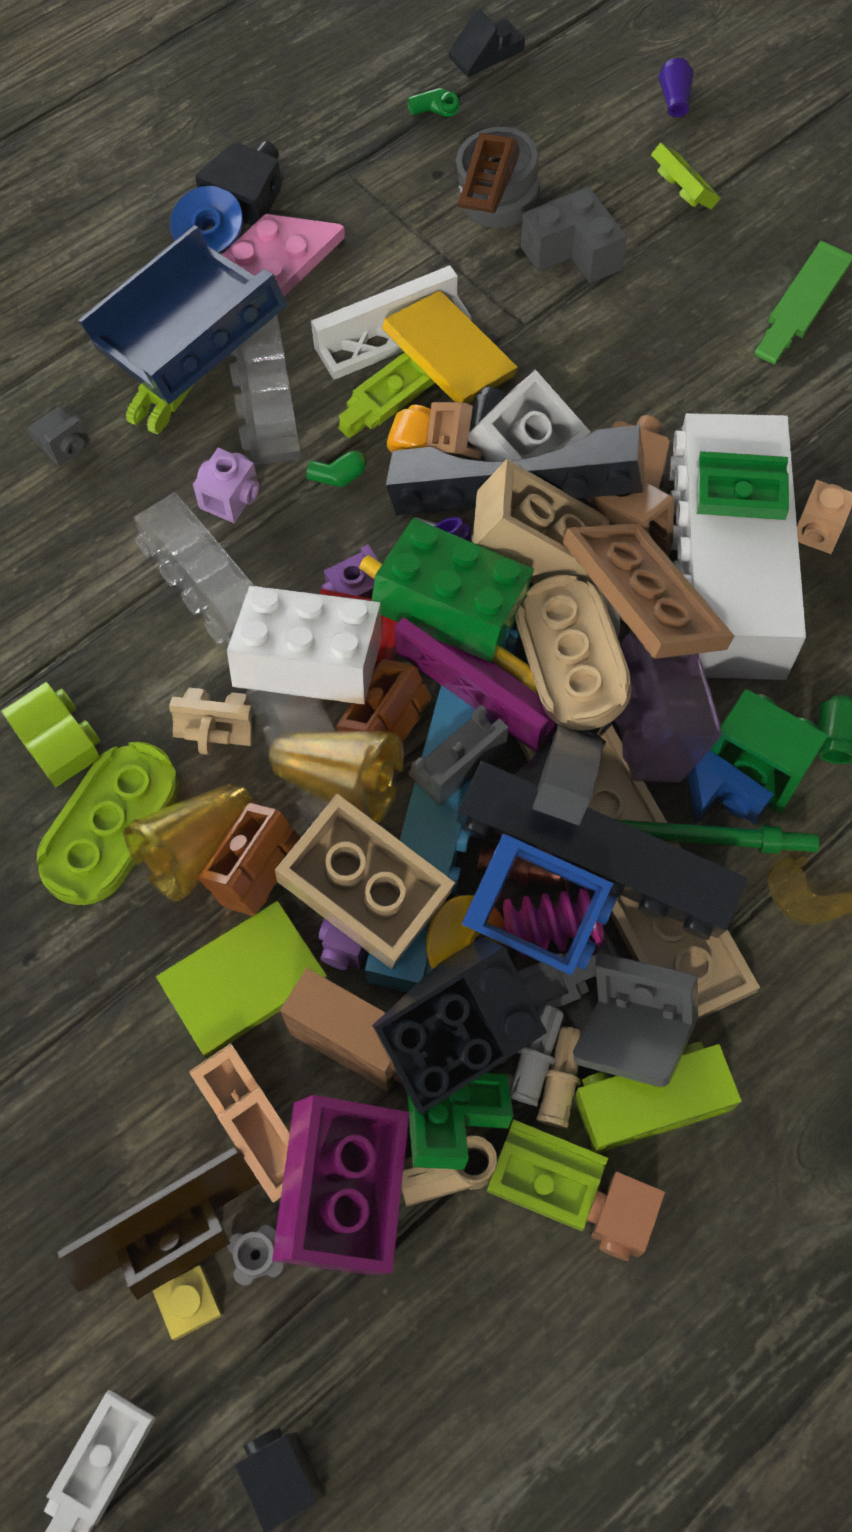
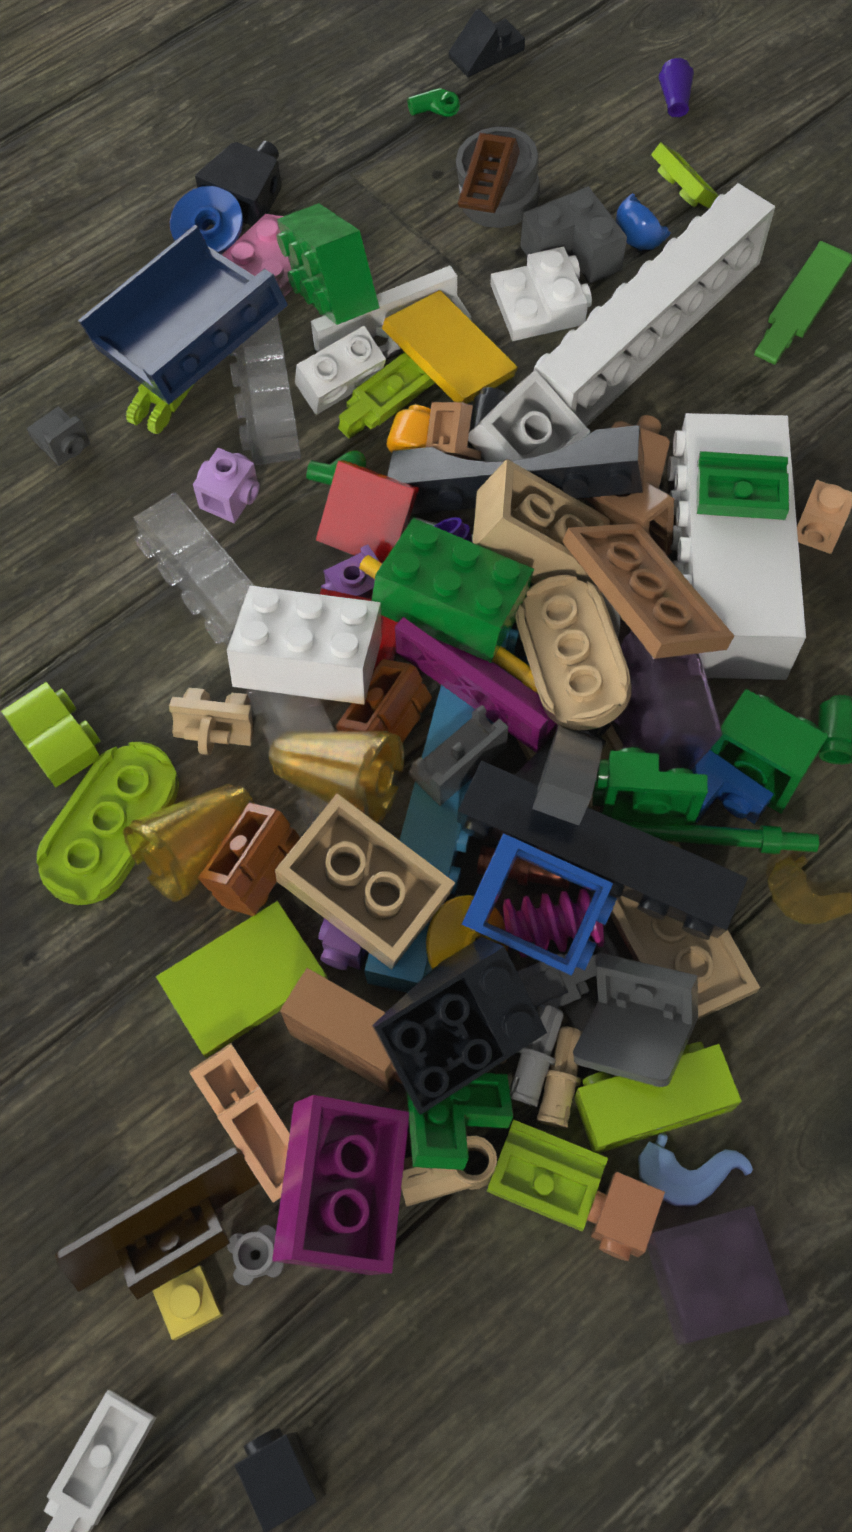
(327, 263): none -> green brick
(338, 369): none -> white brick
(365, 510): none -> tile
(542, 294): none -> white plate
(636, 790): none -> green plate
(640, 225): none -> blue hair
(658, 304): none -> white brick
(685, 1187): none -> light blue piece
(716, 1275): none -> clear purple brick

